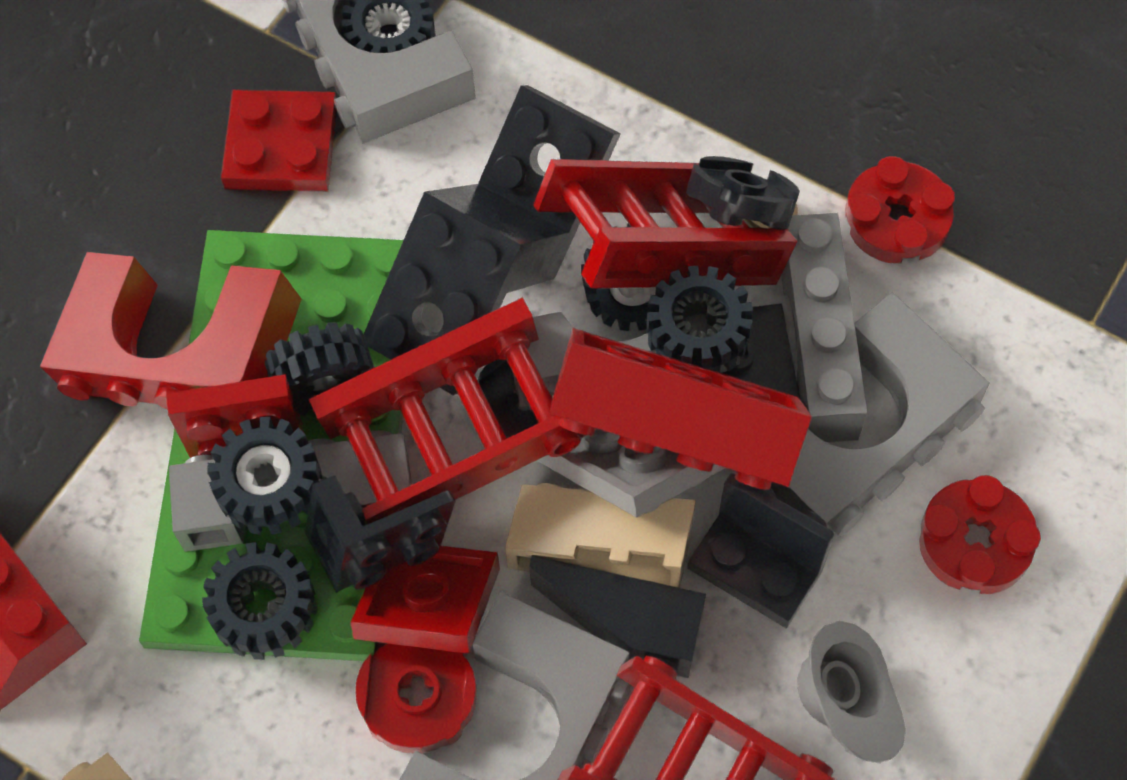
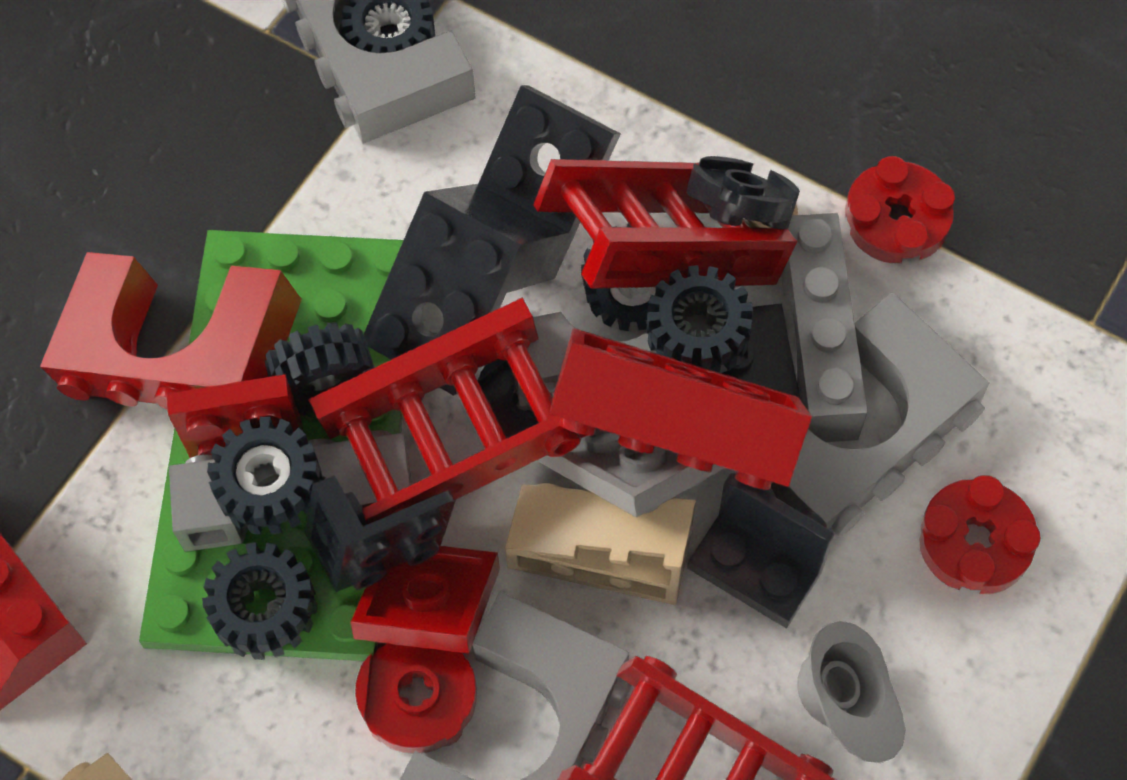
(279, 140): red plate -> none
(625, 610): black slope -> none

